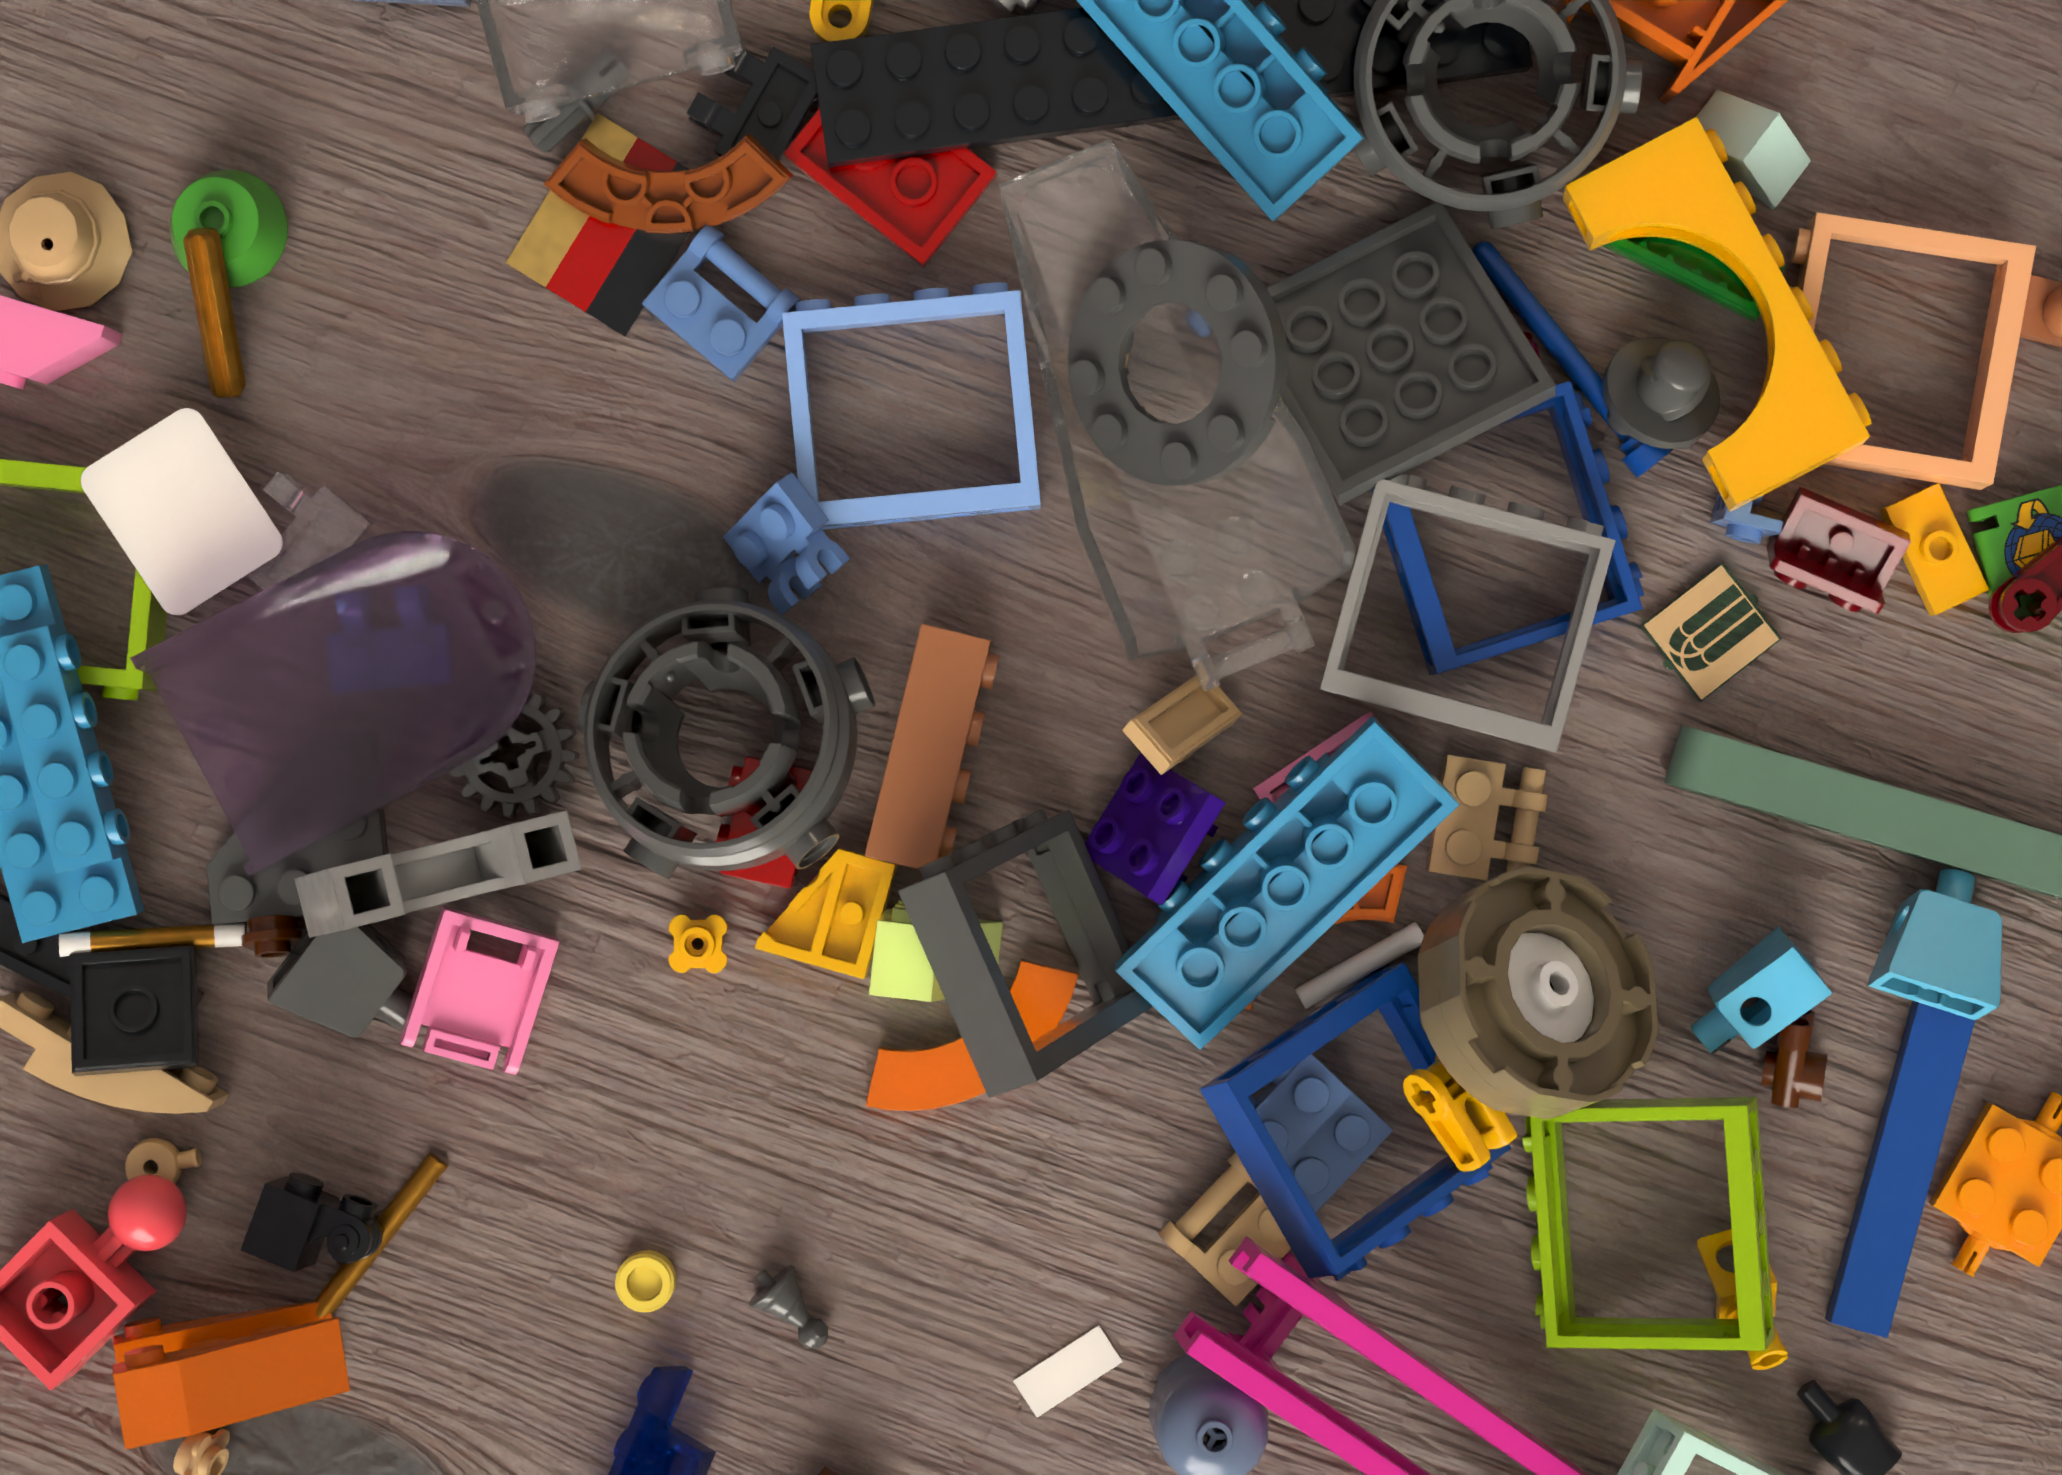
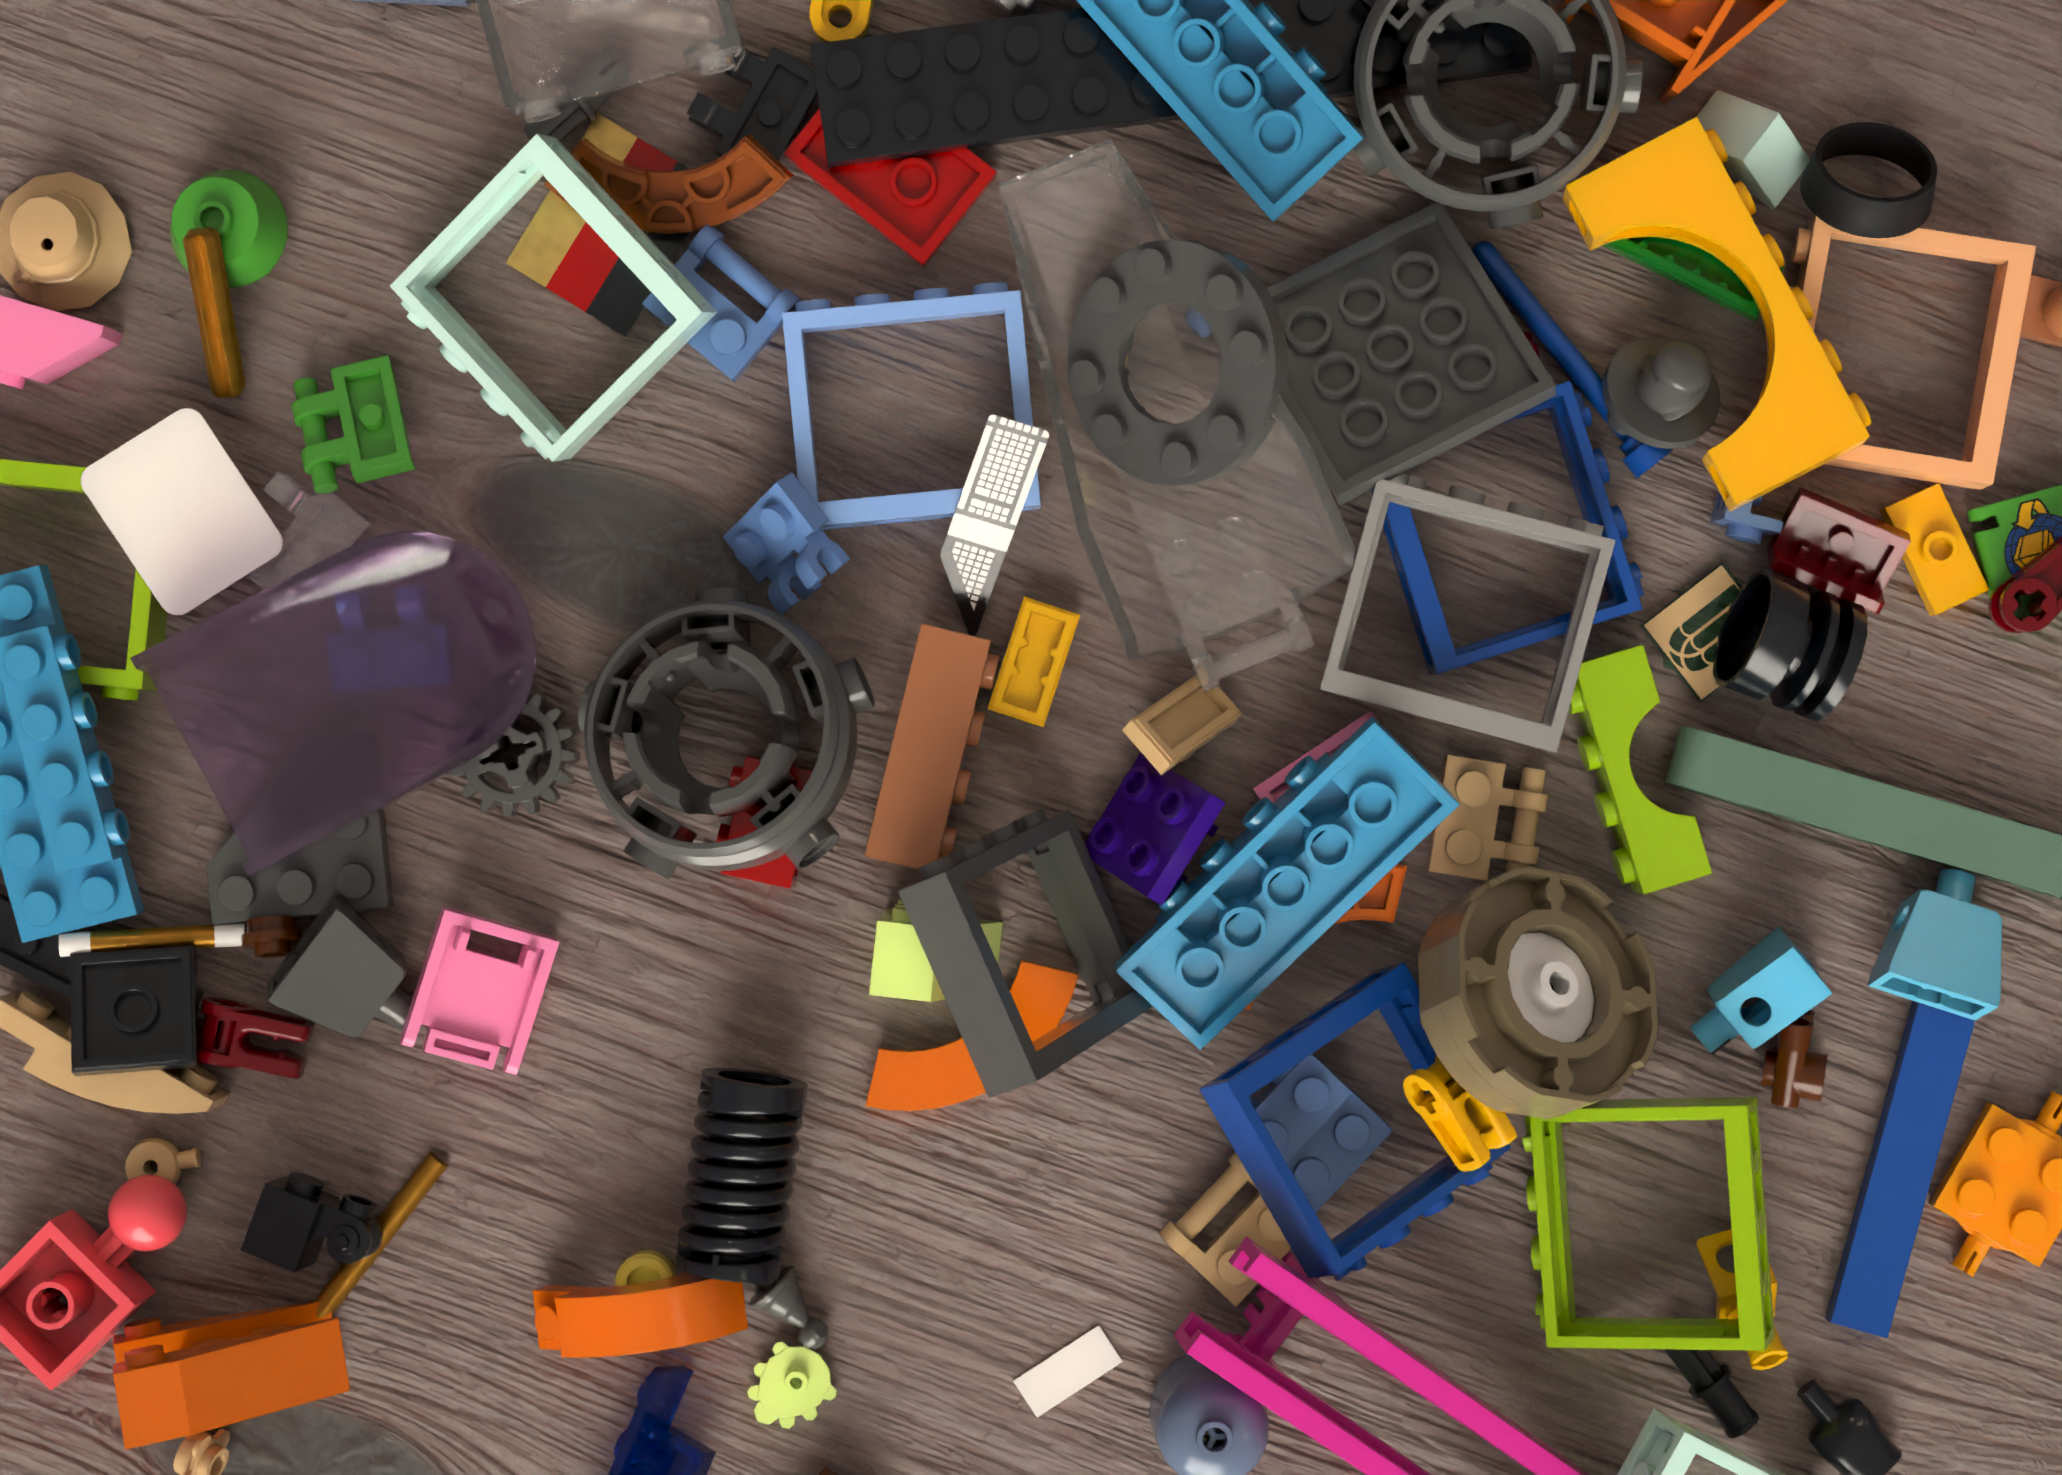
(227, 1041): none -> dark red piece
(371, 421): none -> bright green plate
(437, 874): light grey arch -> none
(470, 353): none -> light aqua window
(637, 1316): none -> orange arch
(685, 955): yellow plate -> none
(721, 1192): none -> black piece
(790, 1385): none -> yellowish green piece
(834, 915): yellow wing -> none
(990, 512): none -> sticker
(1033, 661): none -> yellow plate
(1360, 965): white piece -> none
(1653, 844): none -> lime arch
(1715, 1389): none -> black axle
(1790, 645): none -> black wheel
(1862, 213): none -> black tyre

